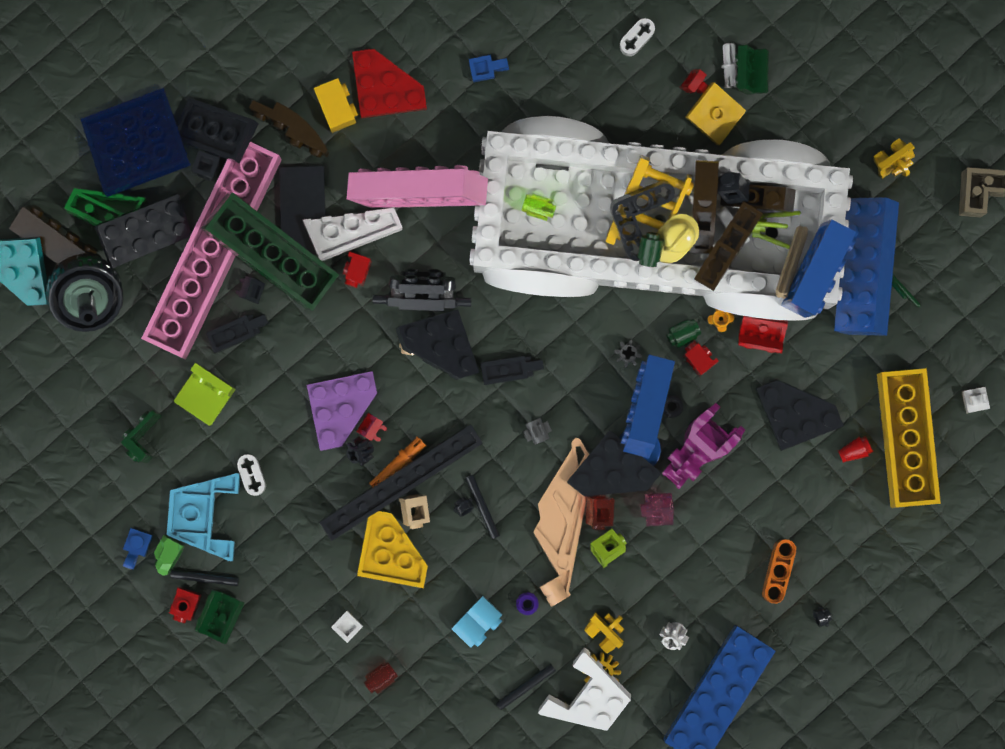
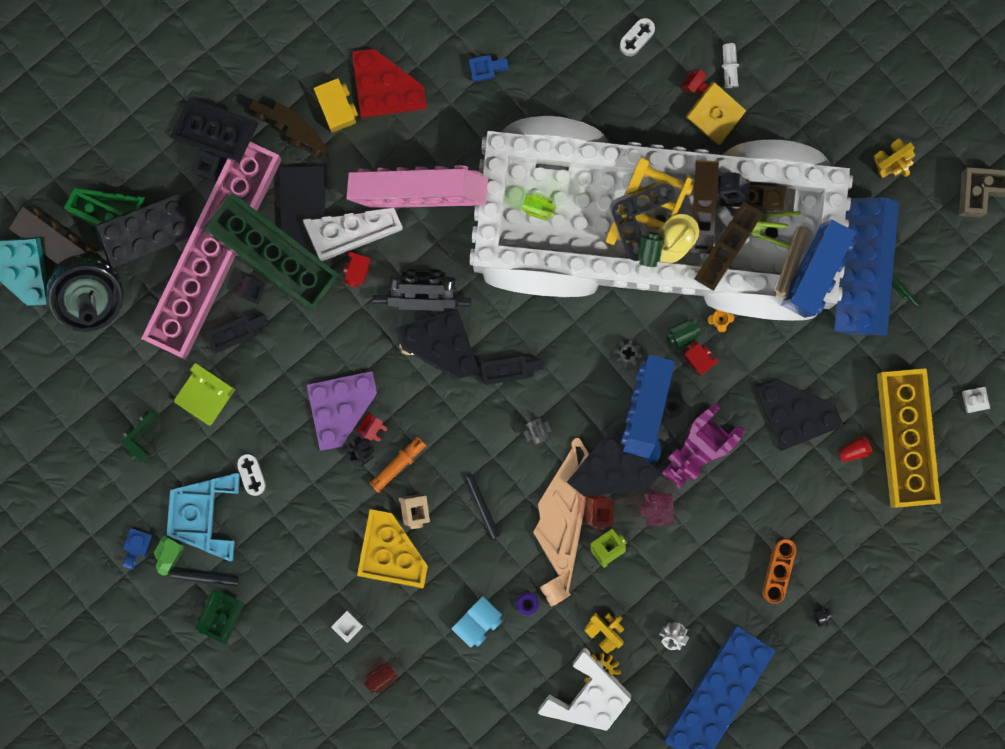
(135, 142): clear blue plate -> none
(191, 599): red brick -> none
(400, 482): black plate -> none
(463, 506): black plate -> none
(526, 686): black bar -> none
(752, 70): dark green bracket -> none
(762, 334): red bracket -> none

